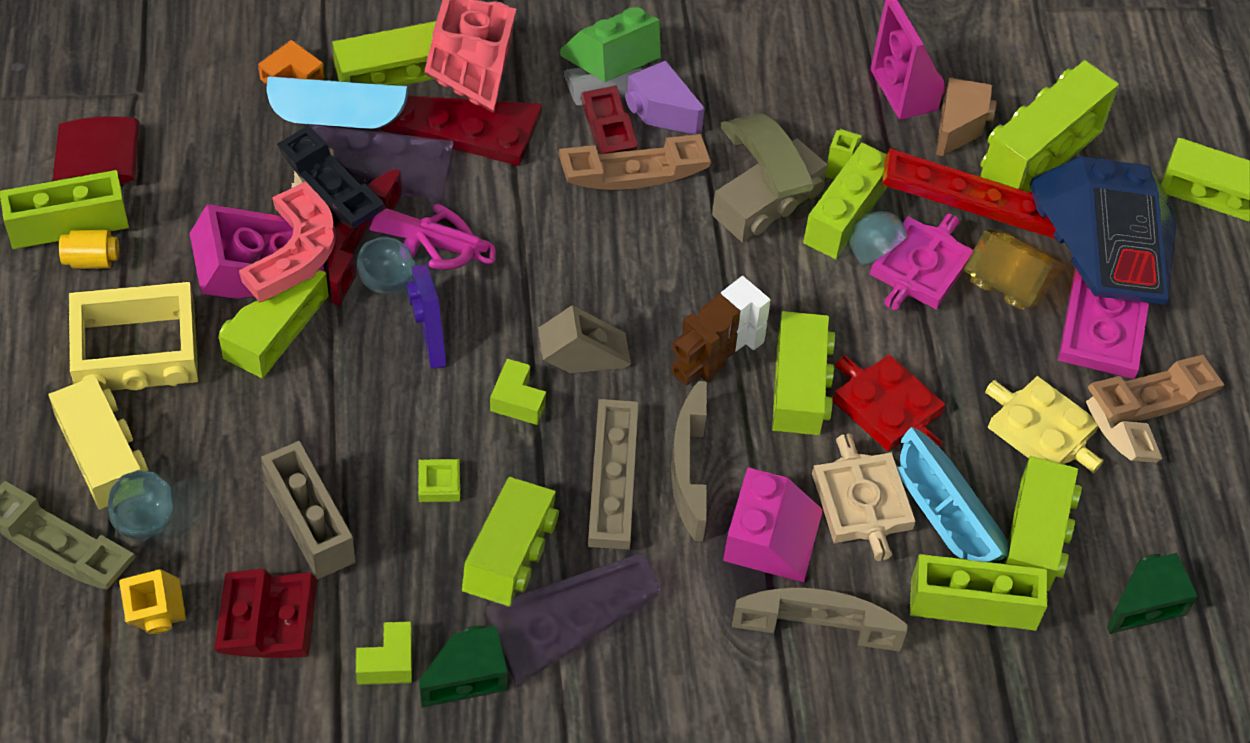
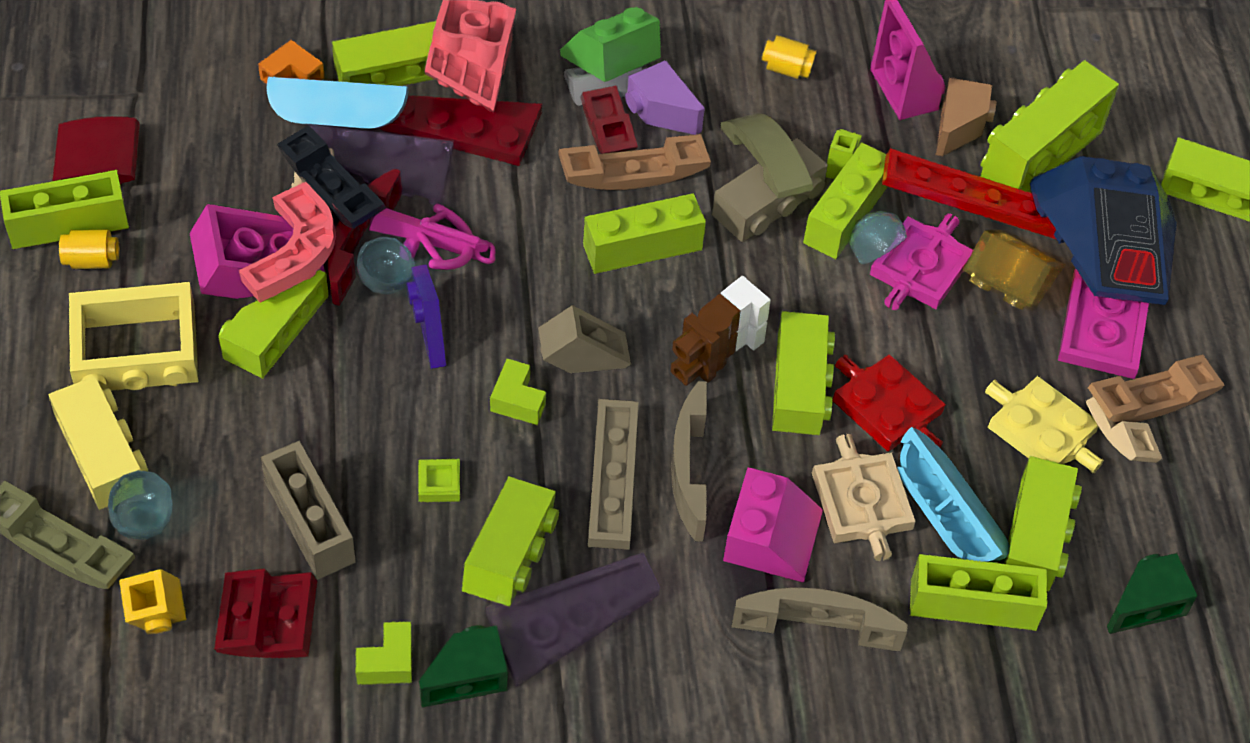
(643, 233): none -> lime brick
(788, 57): none -> yellow brick

